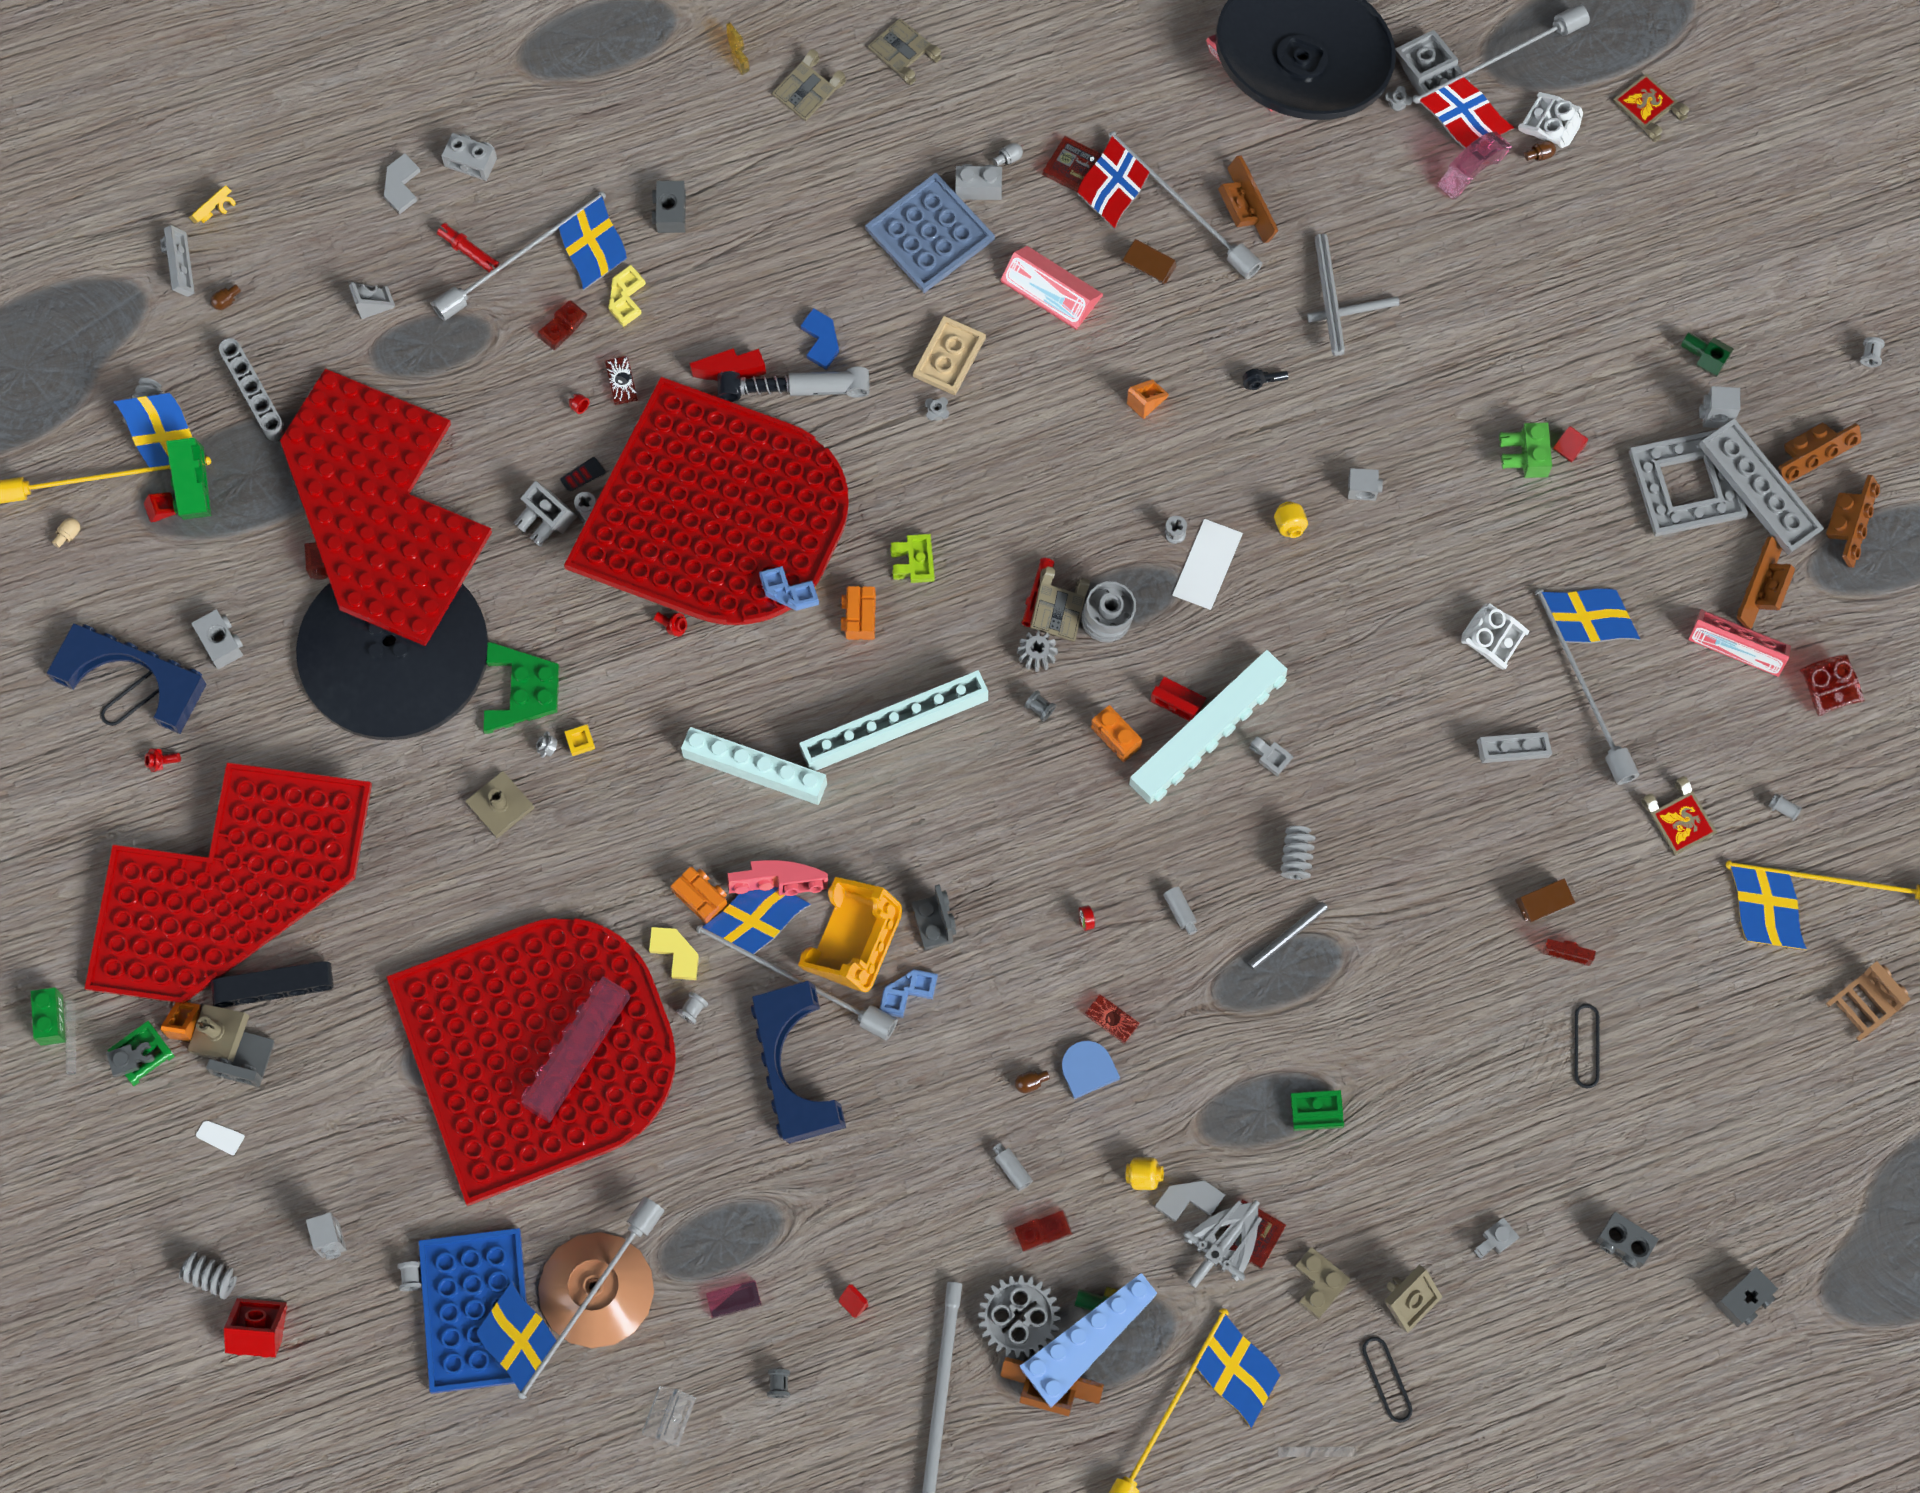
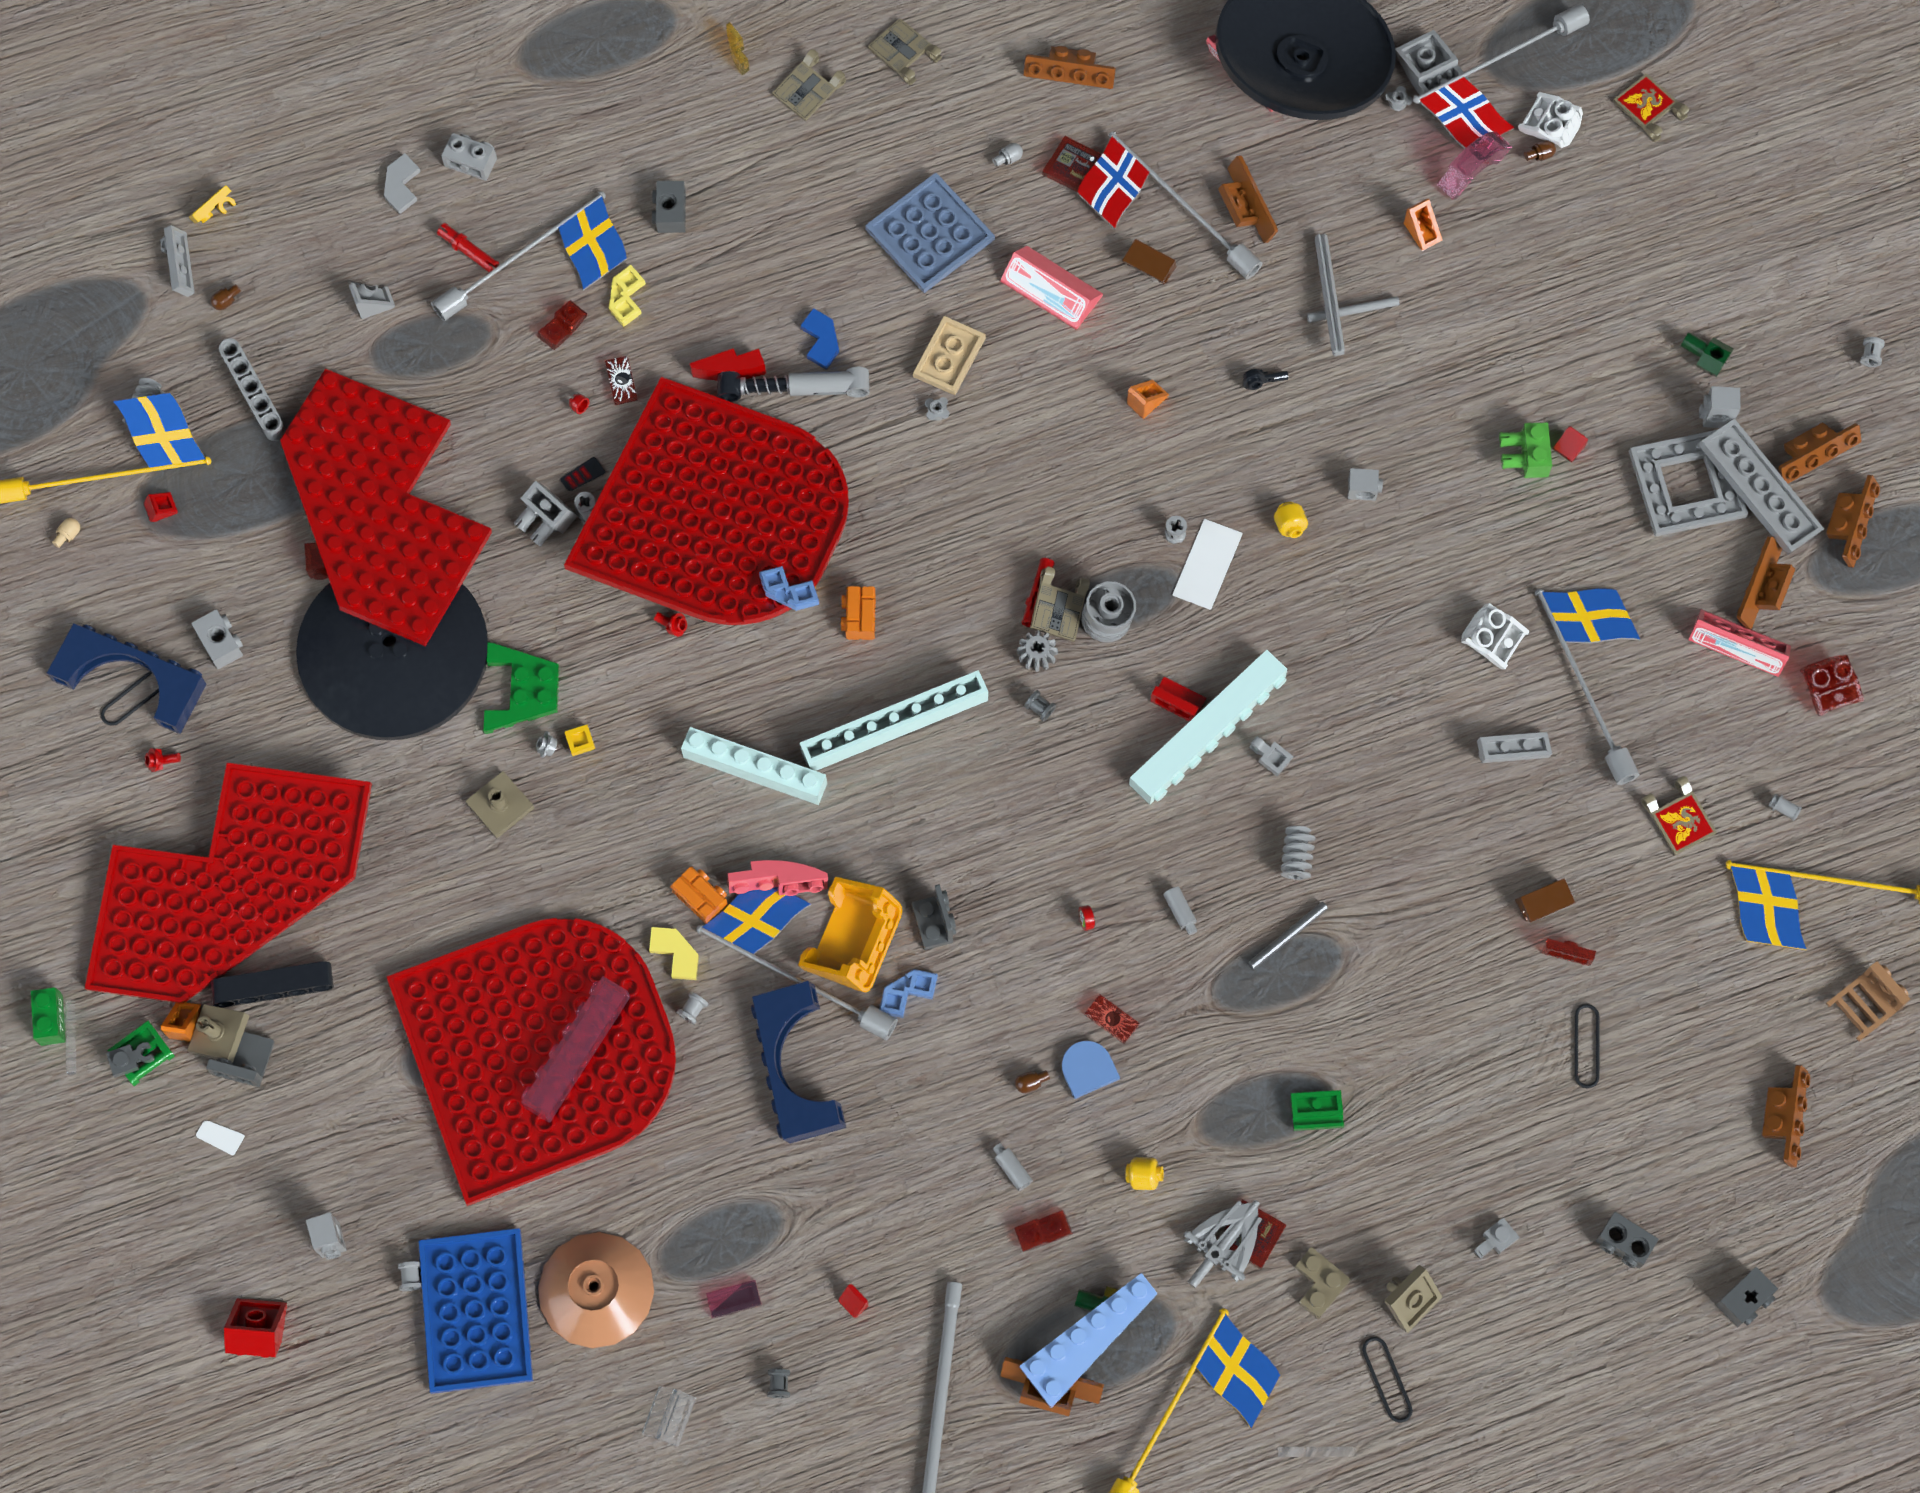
(189, 478): green wedge -> none
(208, 1276): light grey piece -> none
(522, 1338): flag -> none
(919, 556): lime plate -> none
(979, 182): light grey brick -> none
(1003, 1301): light grey gear -> none
(1070, 67): none -> dark orange bracket
(1116, 733): orange brick -> none
(1197, 1193): light grey tile -> none
(1422, 224): none -> orange slope
(1785, 1114): none -> dark orange bracket

